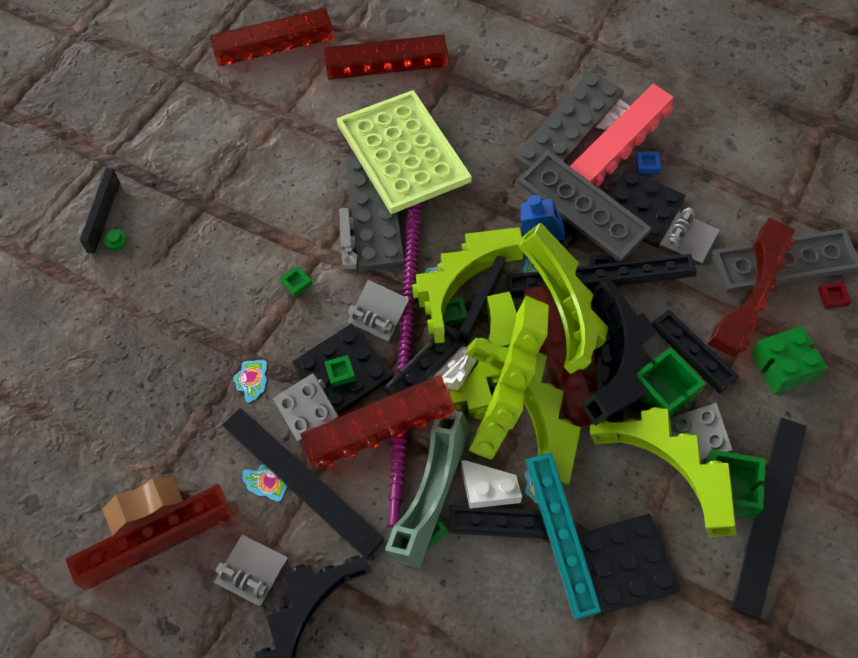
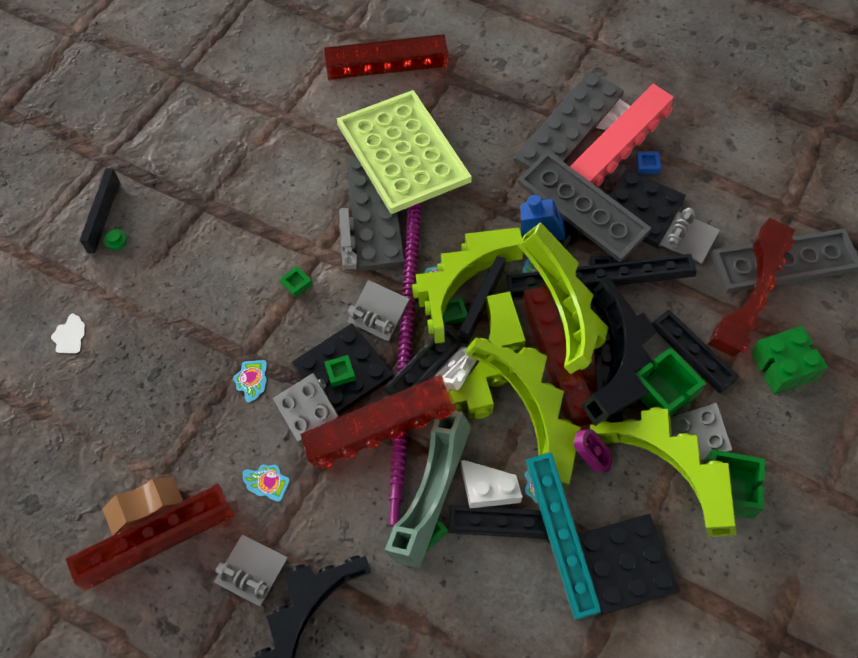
(69, 335): none -> white sticker
(272, 37): clear red brick -> none
(304, 483): black tile -> none
(516, 374): lime arch -> none
(593, 450): none -> magenta plate
(768, 524): black tile -> none
(834, 295): dark red plate -> none

